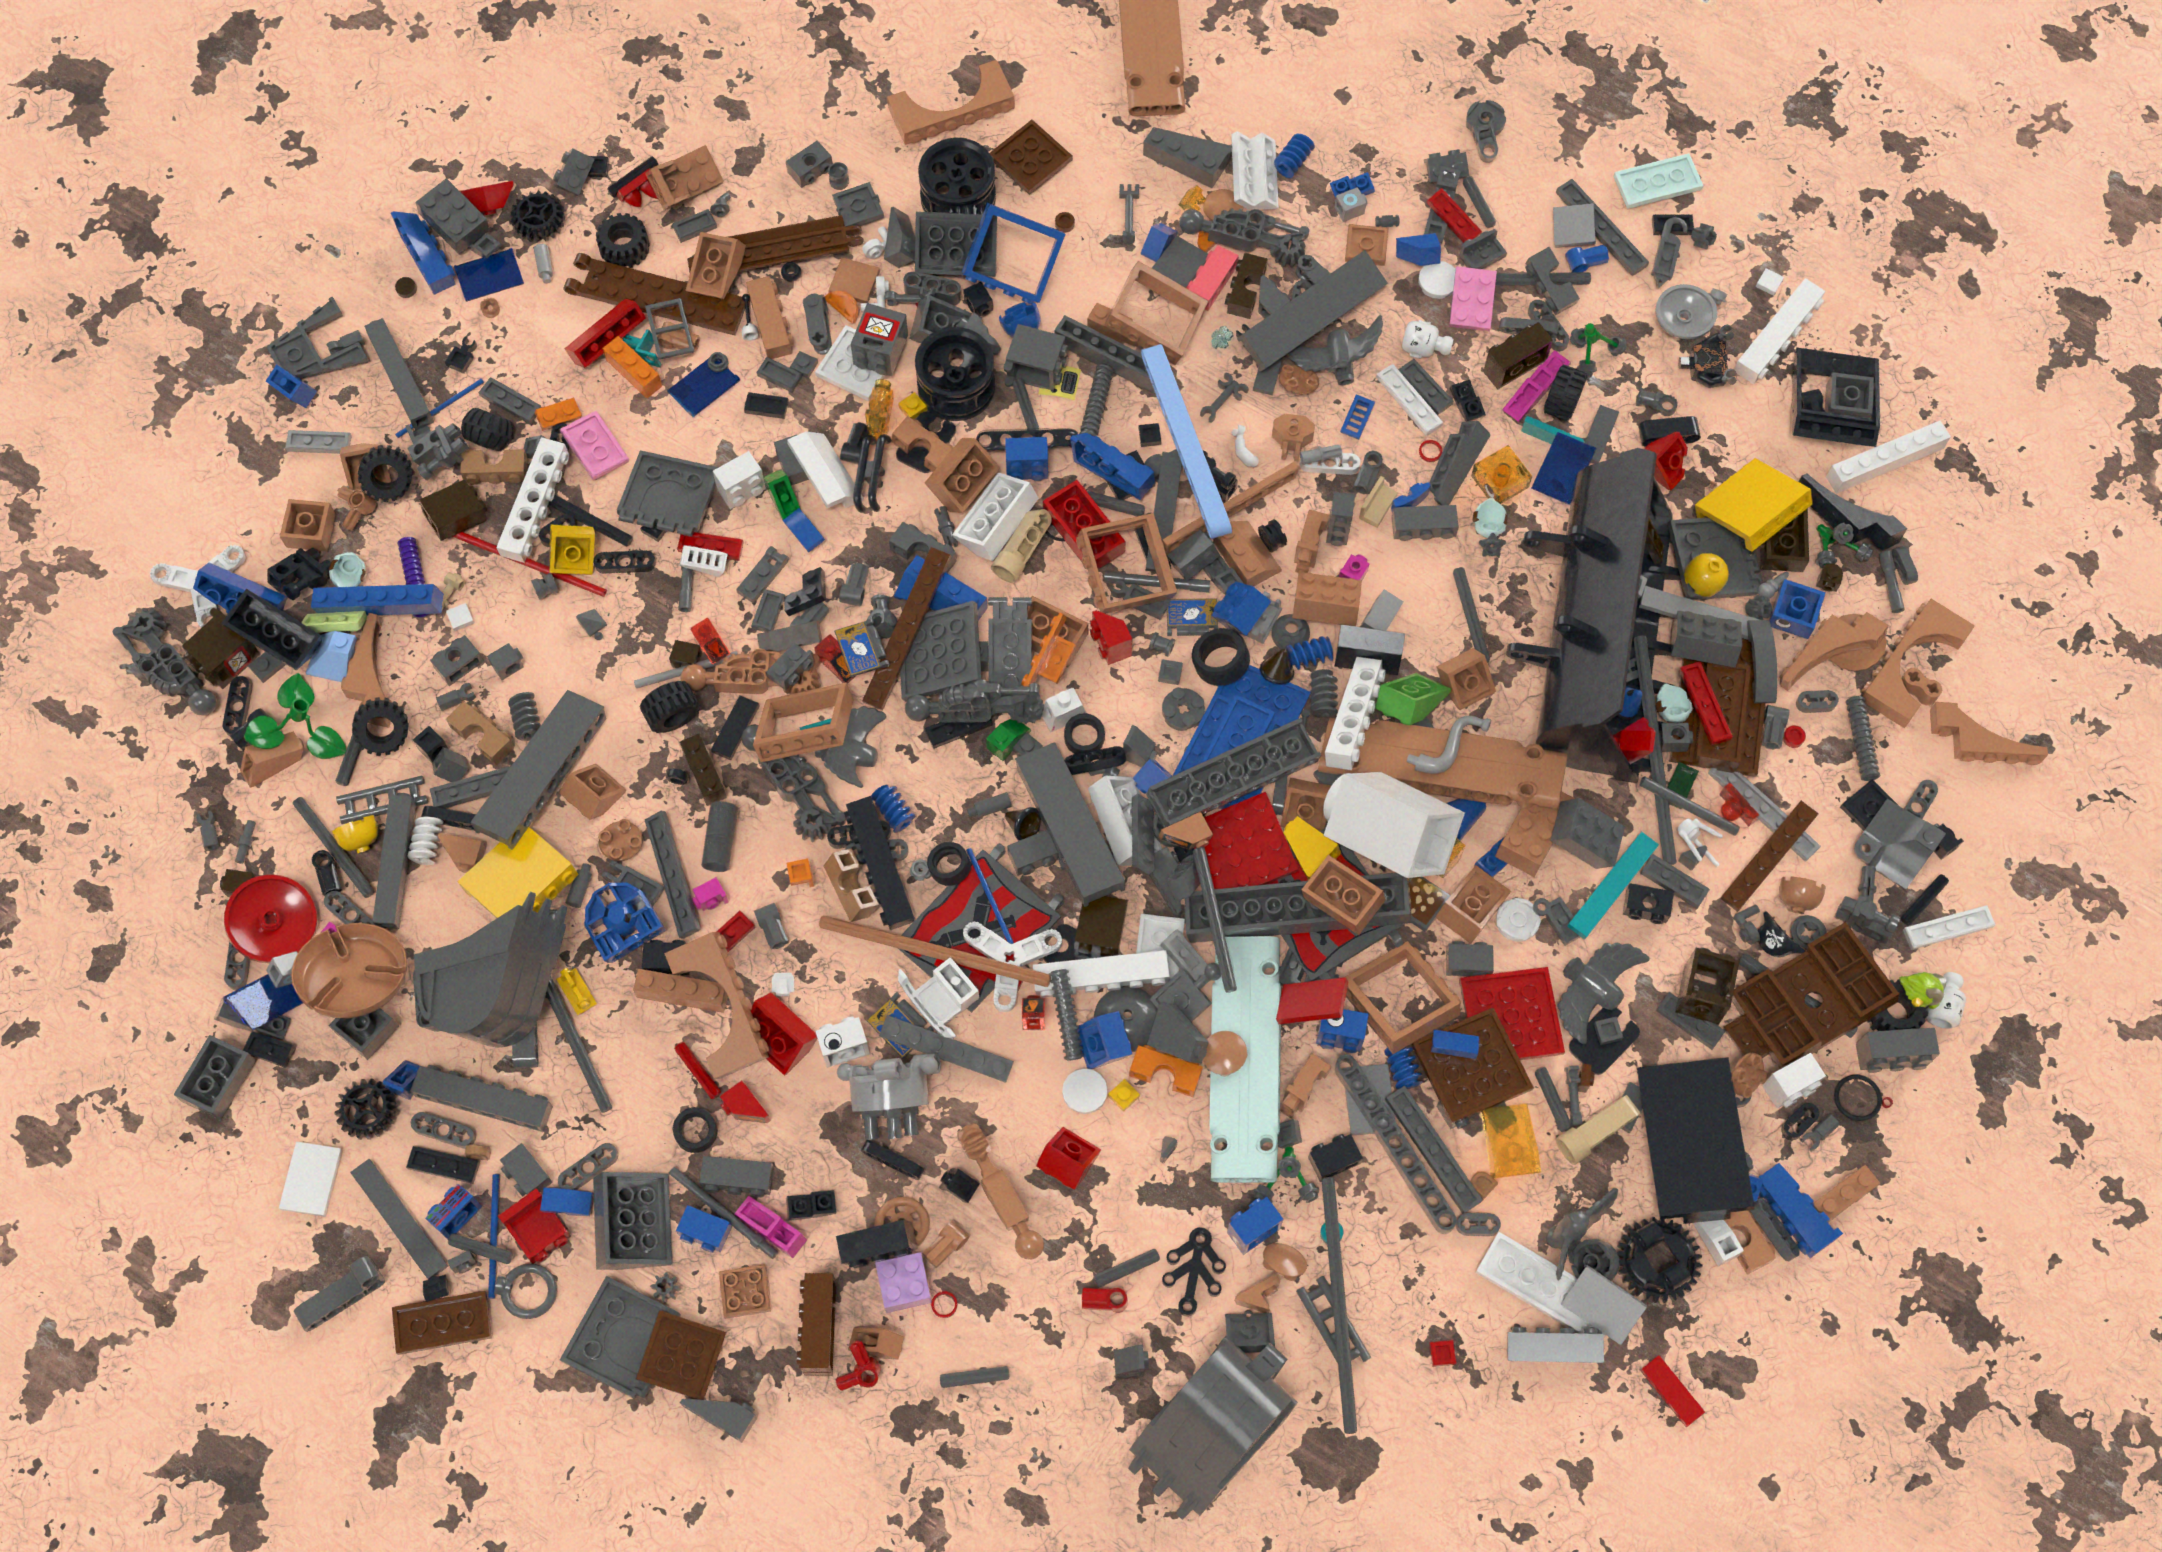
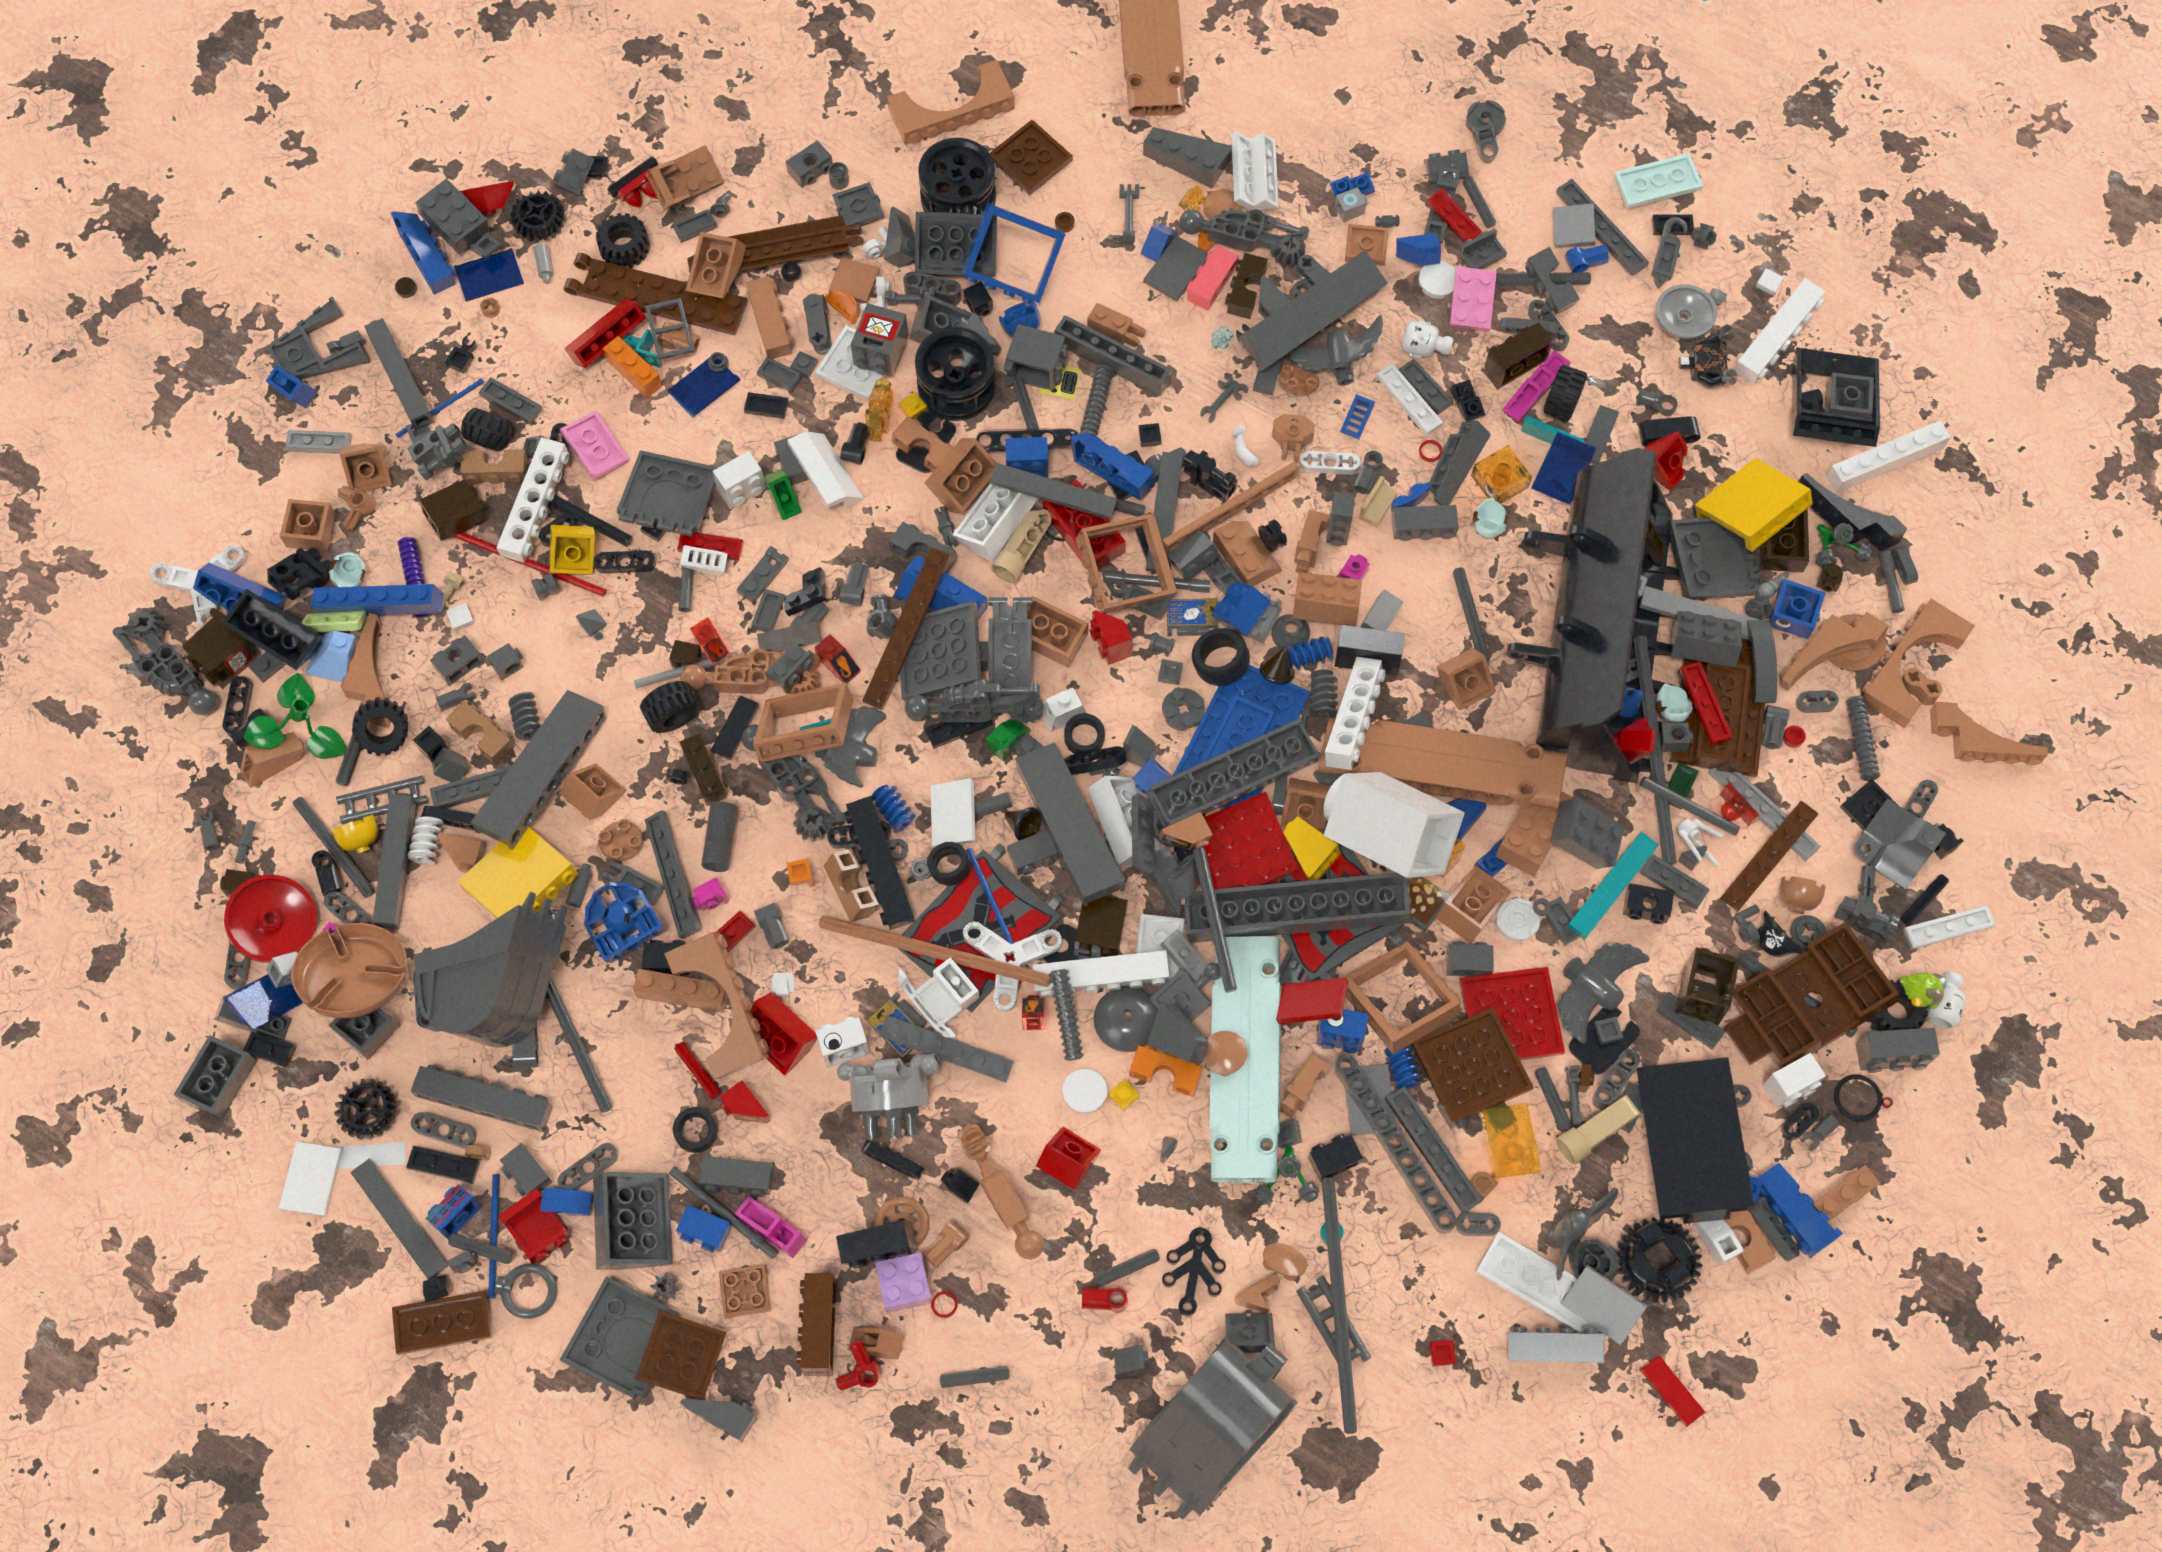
(340, 1295): dark grey beam -> none
(379, 1154): none -> white sticker
(381, 489): black tyre -> none
(402, 1079): blue slope -> none
(557, 413): orange plate -> none
(576, 990): yellow hinge -> none
(749, 330): white hinge -> none
(803, 530): blue slope -> none
(811, 1205): black slope -> none
(861, 648): piece -> none
(870, 472): black piece -> none
(953, 812): none -> white tile
(1053, 491): none -> dark grey tile
(1053, 655): orange bracket -> none
(1104, 1040): blue slope -> none
(1167, 289): nougat window -> none
(1186, 442): light blue beam -> none
(1254, 1225): blue brick -> none
(1293, 155): blue piece -> none
(1320, 454): light grey axle -> none
(1343, 894): nougat brick -> none
(1410, 698): bright green slope -> none
(1445, 761): light grey animal -> none
(1455, 1044): blue slope -> none
(1492, 551): dark grey plate -> none
(1589, 336): plant -> none
(1621, 1070): none -> dark grey beam
(1706, 574): yellow cylinder -> none
(1748, 1074): nougat dish -> none

